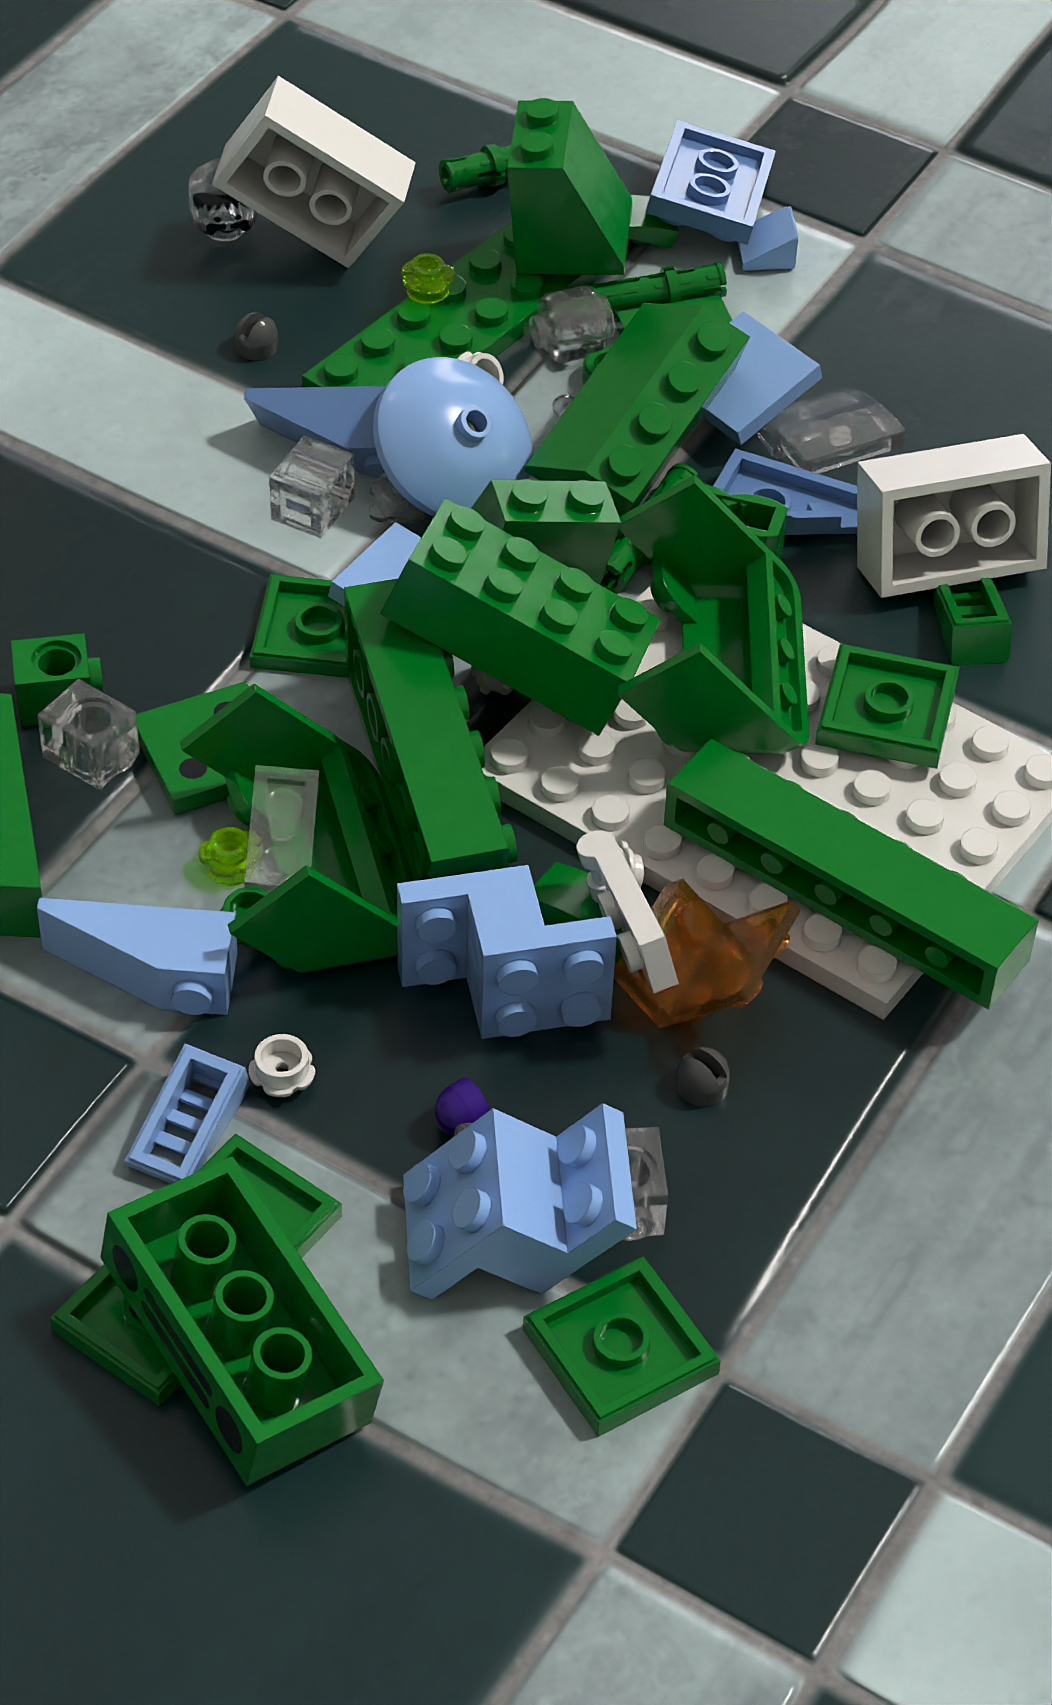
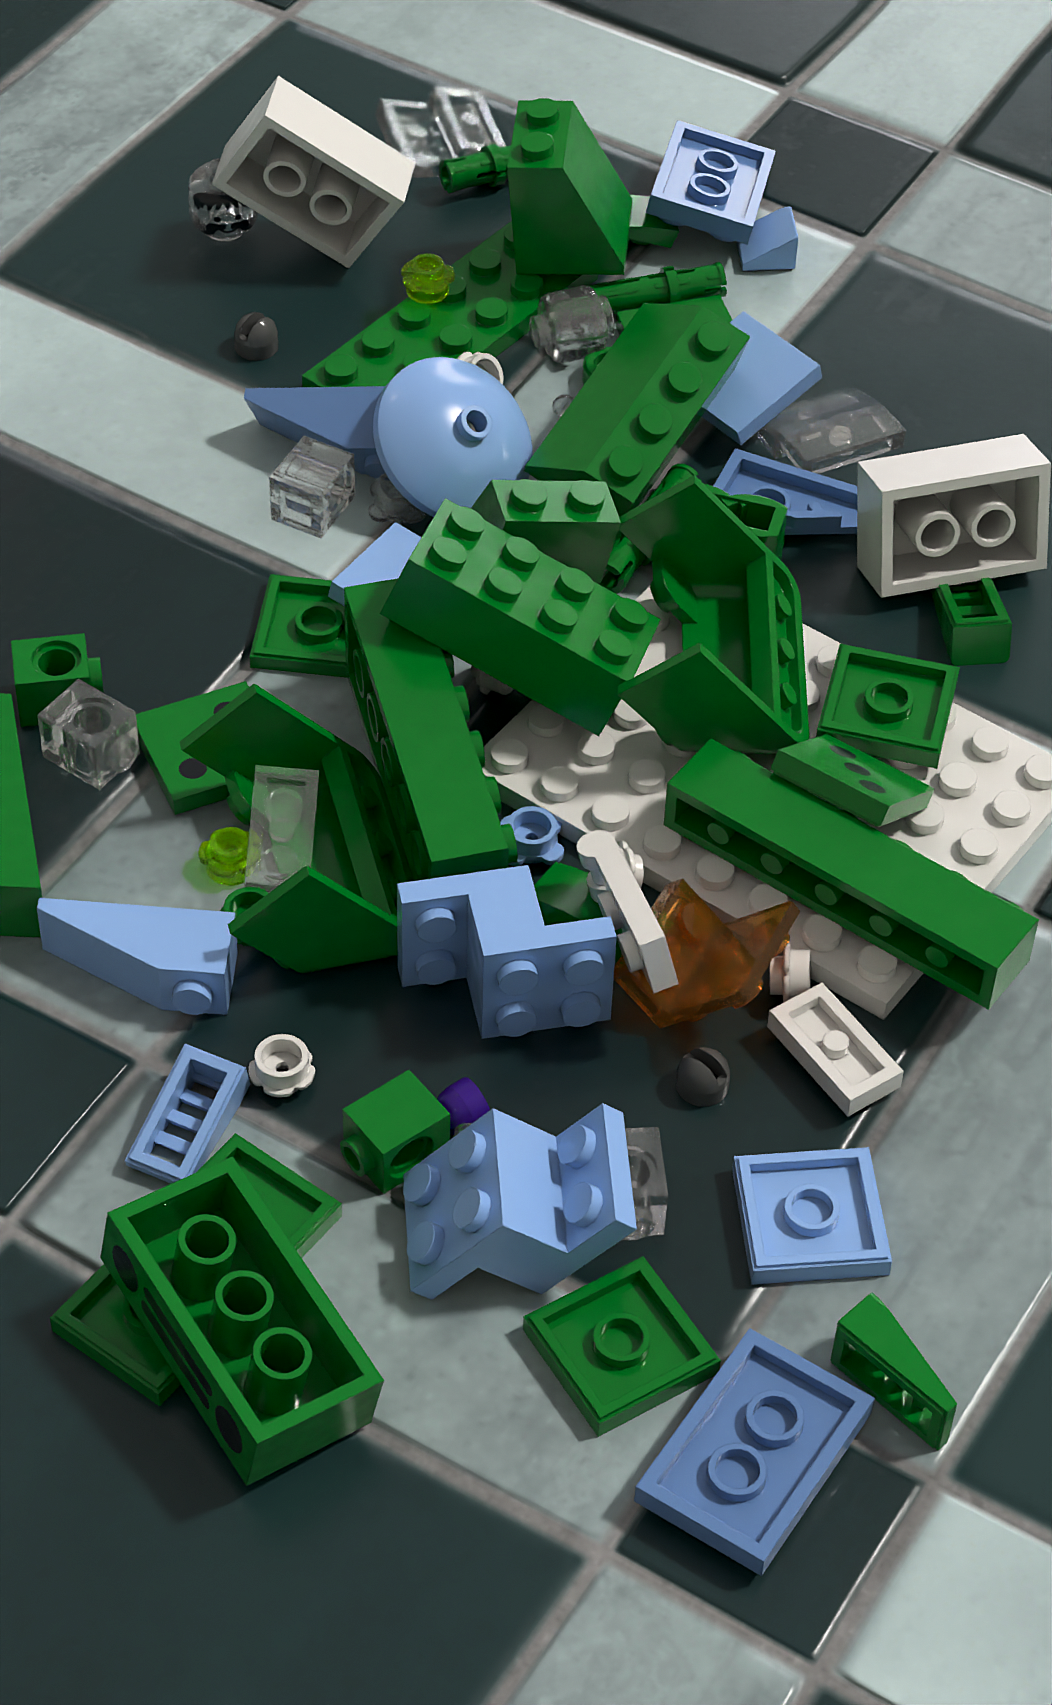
(393, 1130): none -> green brick
(444, 128): none -> clear slope
(535, 835): none -> light blue plate
(754, 1451): none -> medium blue plate
(790, 973): none -> white plate
(811, 1216): none -> light blue tile
(835, 1049): none -> white plate
(851, 780): none -> green tile
(889, 1367): none -> green slope

